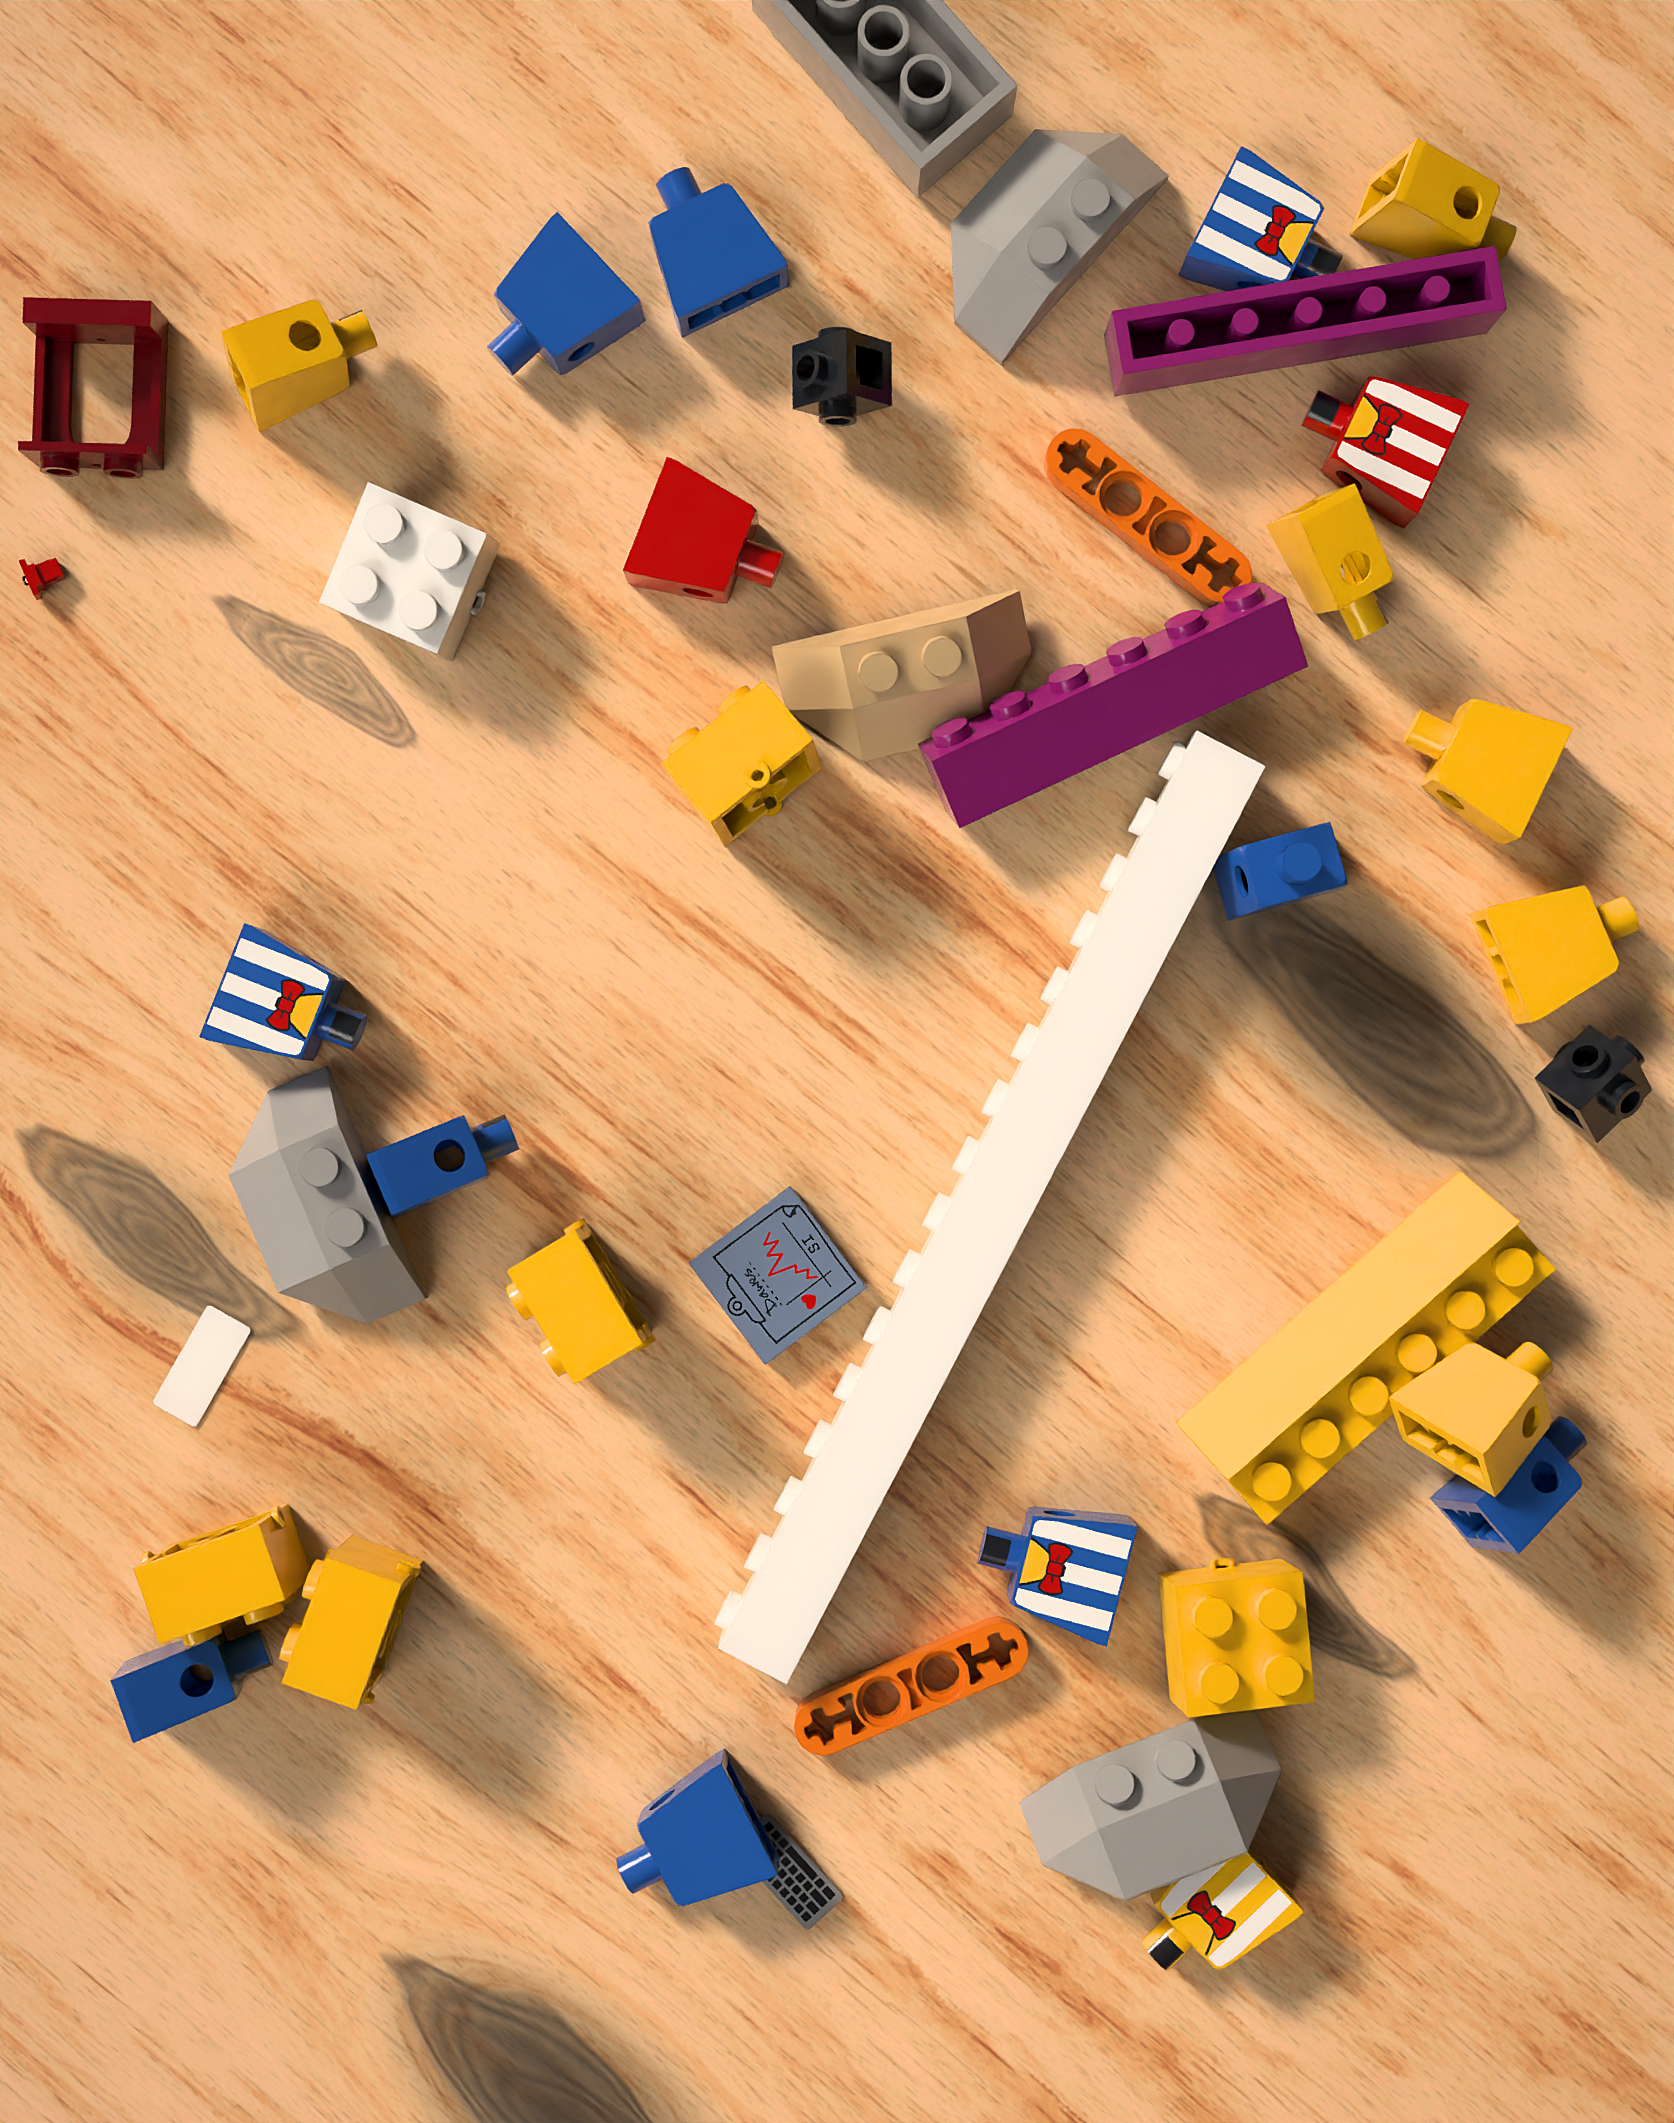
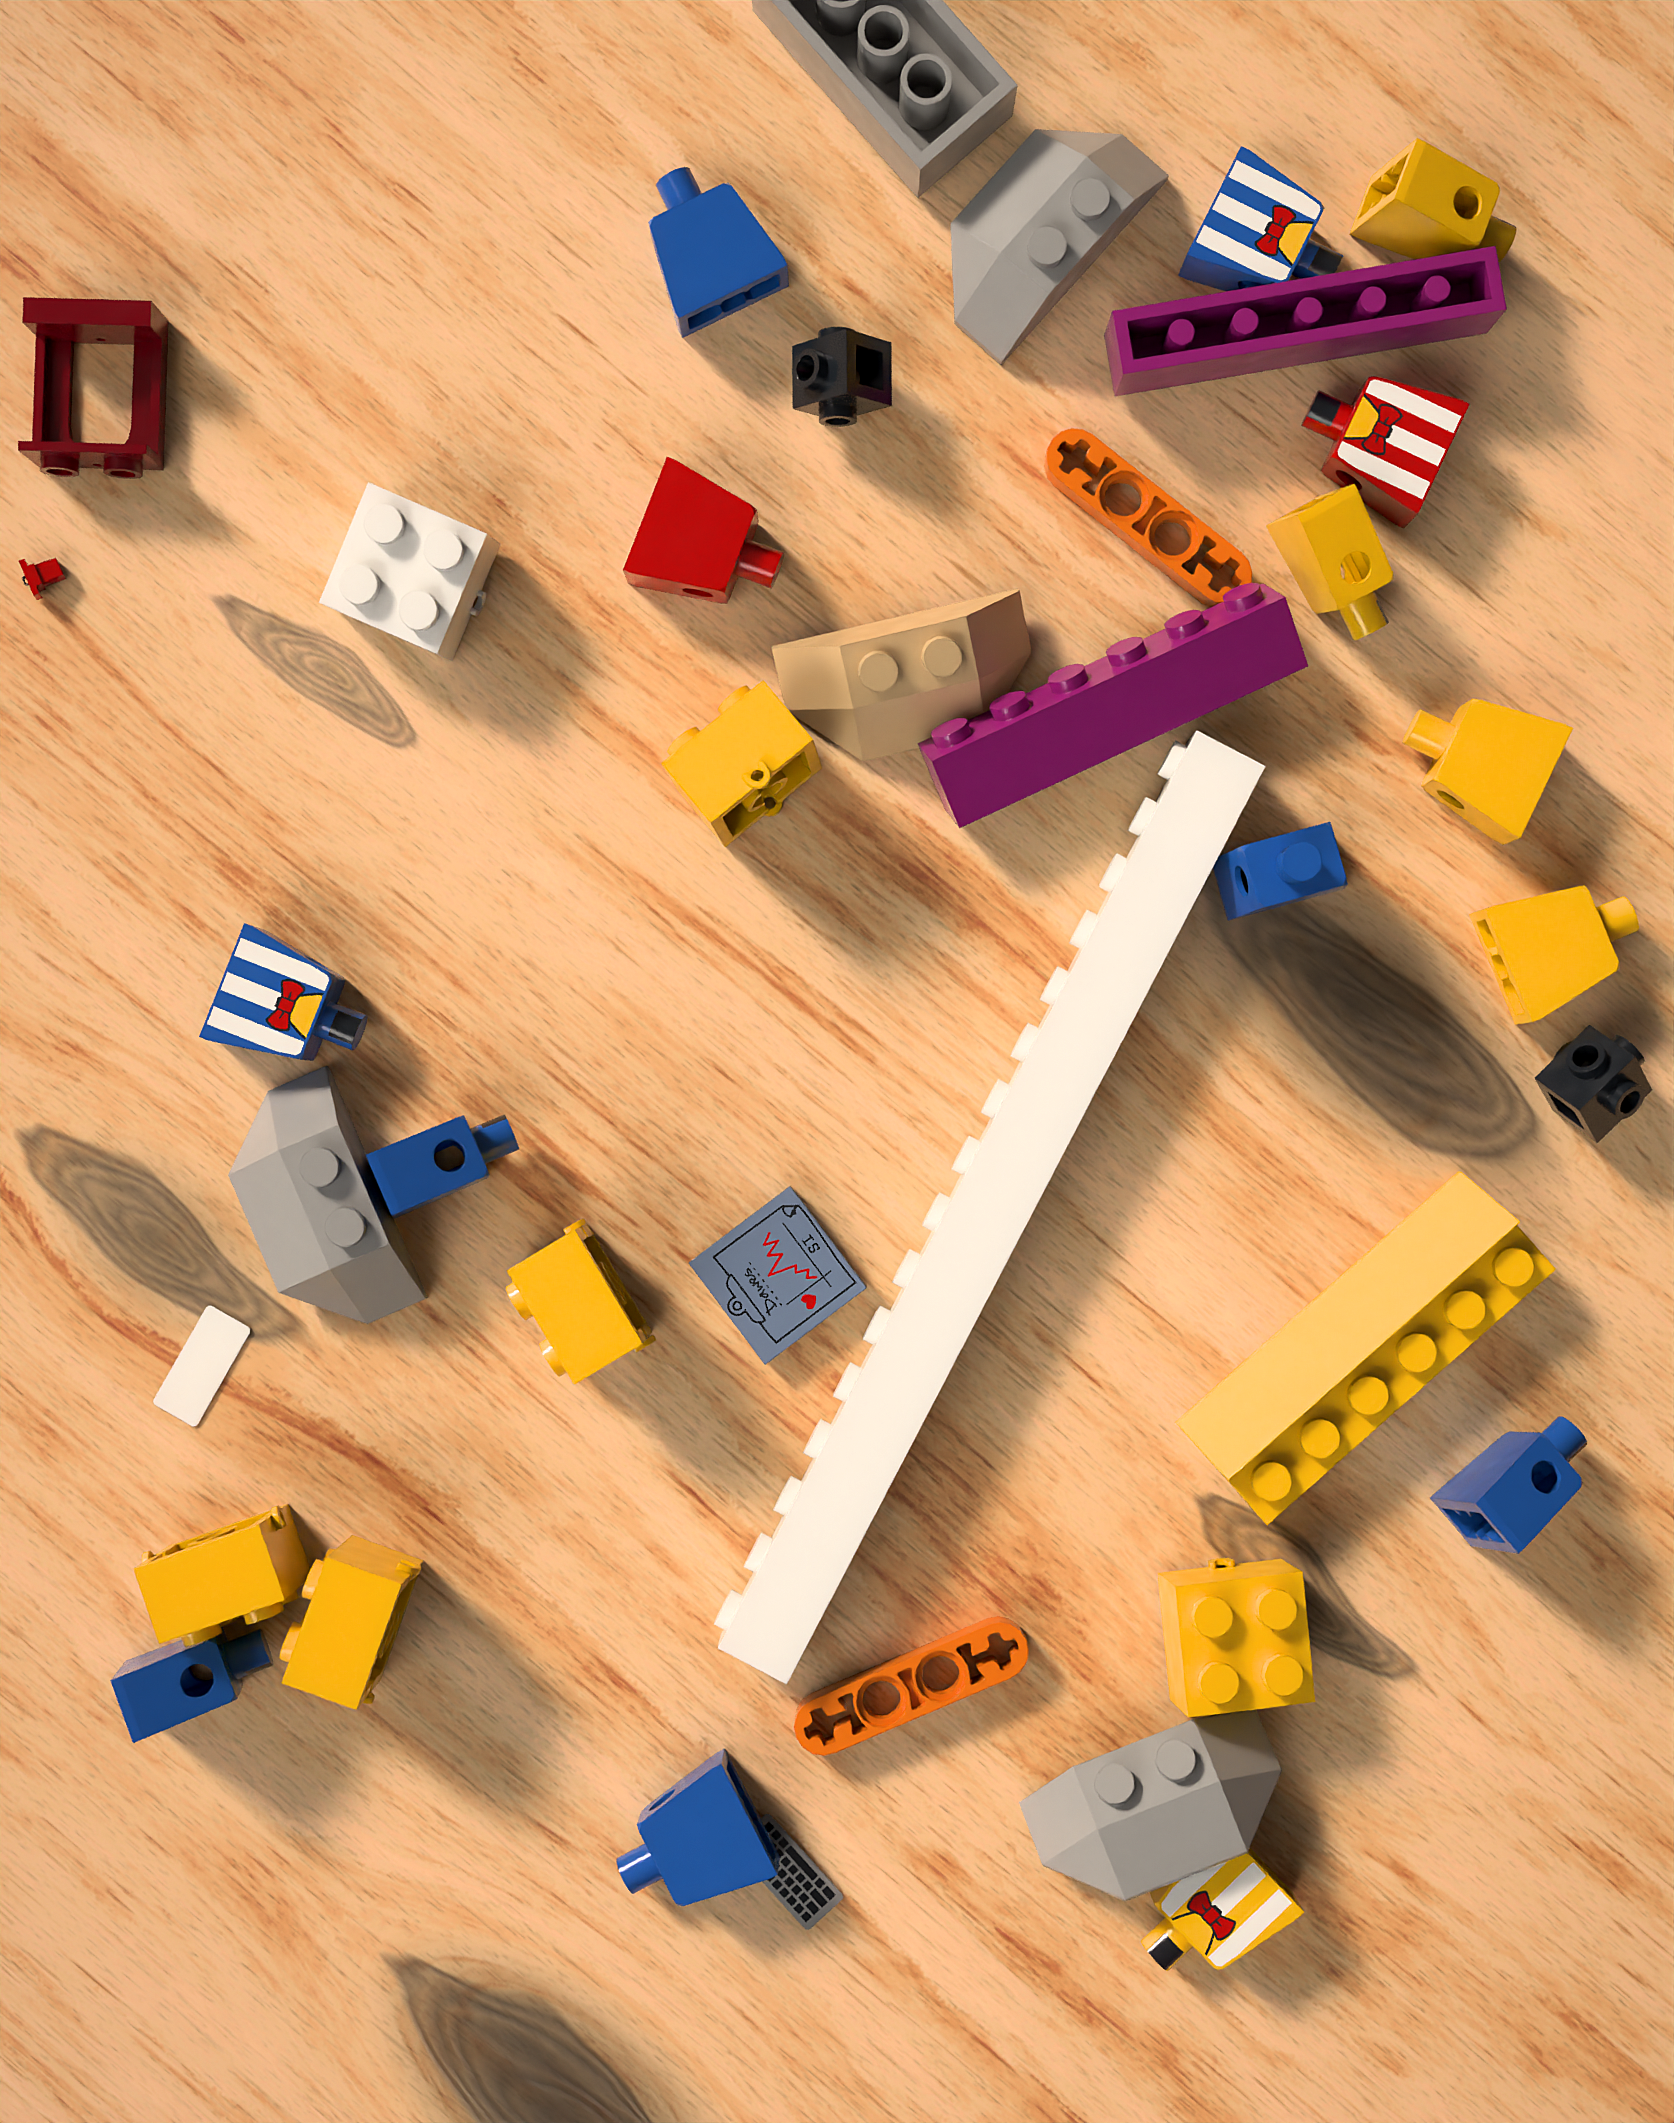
(293, 359): yellow torso -> none
(561, 303): blue torso -> none
(1065, 1566): torso -> none
(1477, 1412): yellow torso -> none

